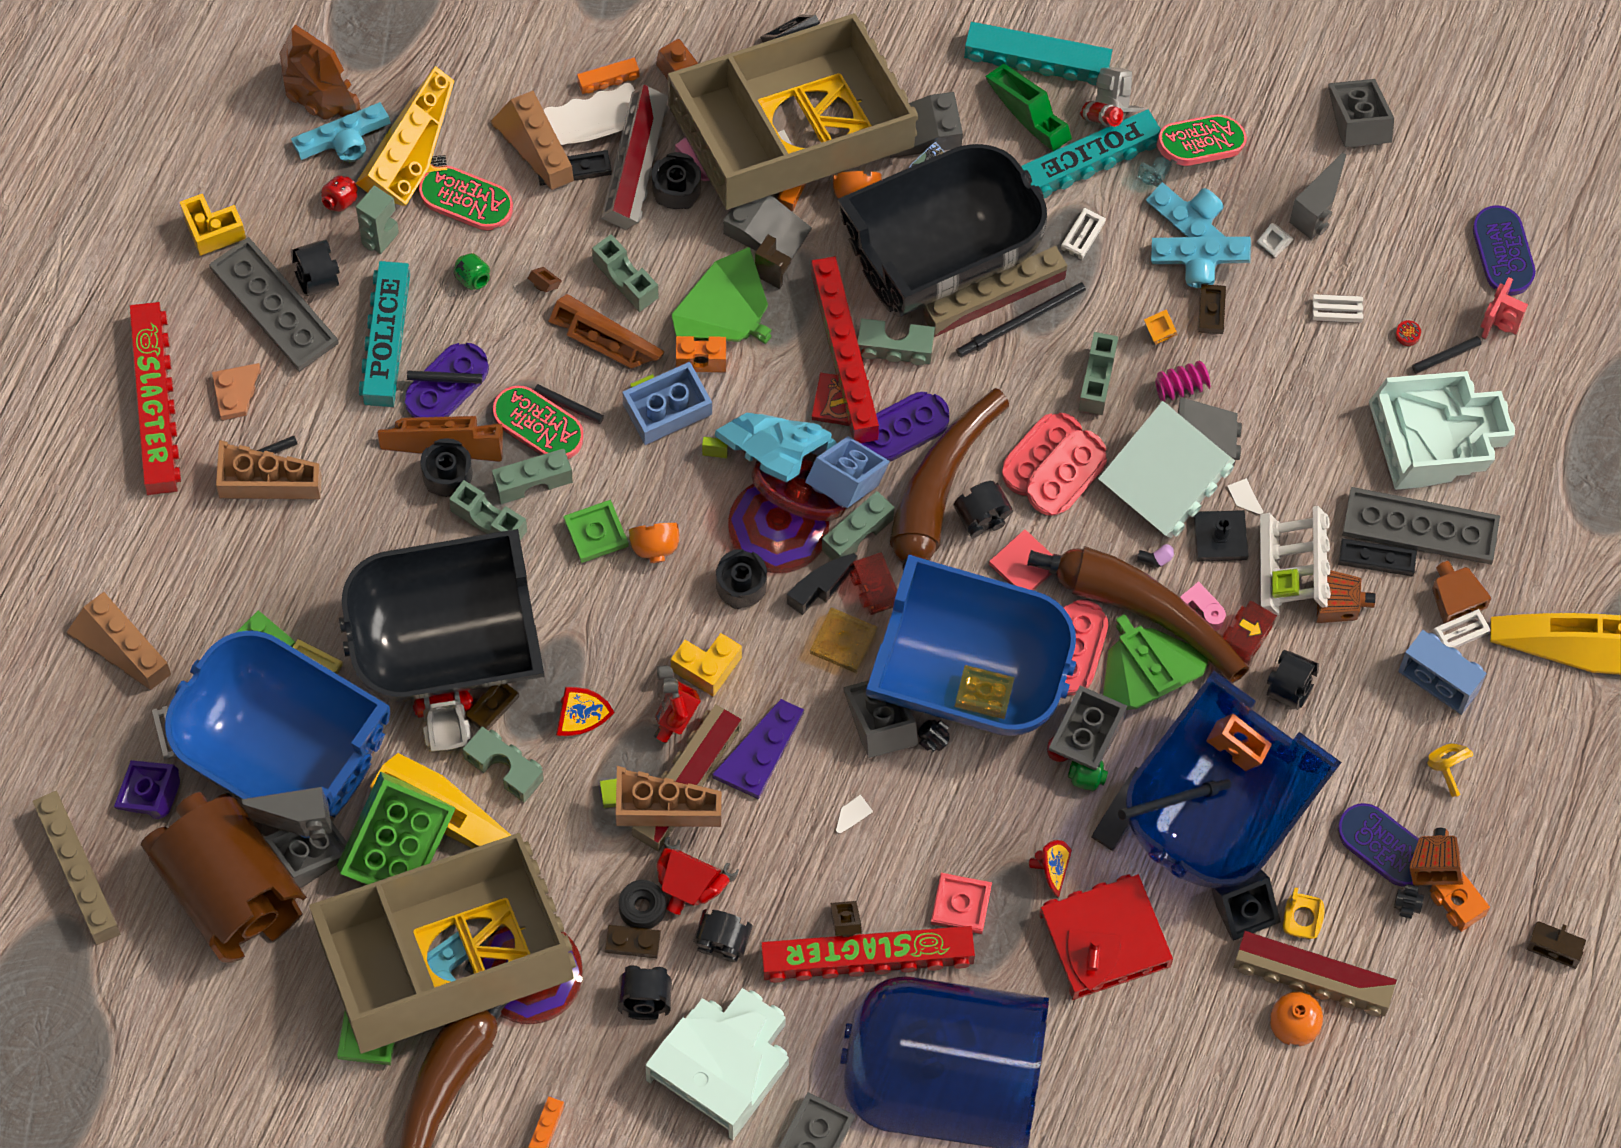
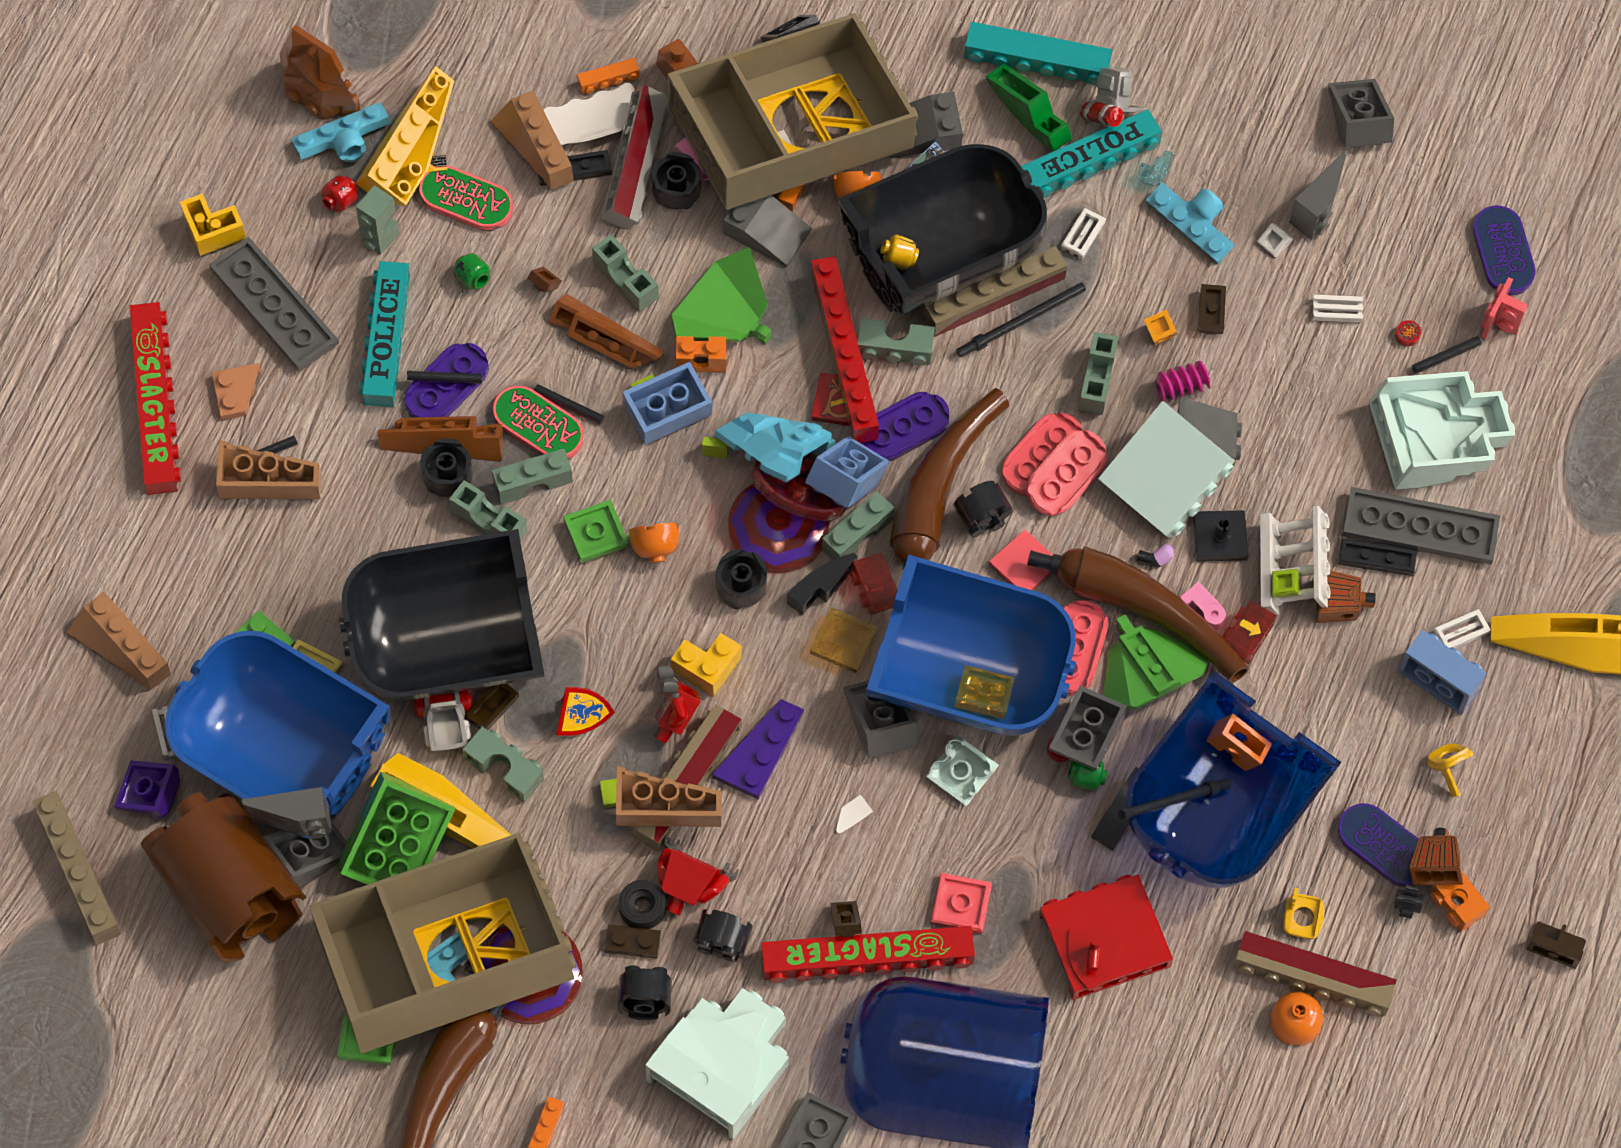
(315, 268): black brick -> none
(771, 263): dark brown panel -> none
(900, 252): none -> yellow head
(933, 735): black gear -> none
(962, 770): none -> light aqua slope
(1054, 862): shield -> none
(1200, 255): medium azure plate -> none
(1201, 140): tile -> none
(1244, 496): white sticker -> none
(1247, 906): black slope -> none
(1292, 680): black brick -> none
(1458, 592): dark orange torso -> none

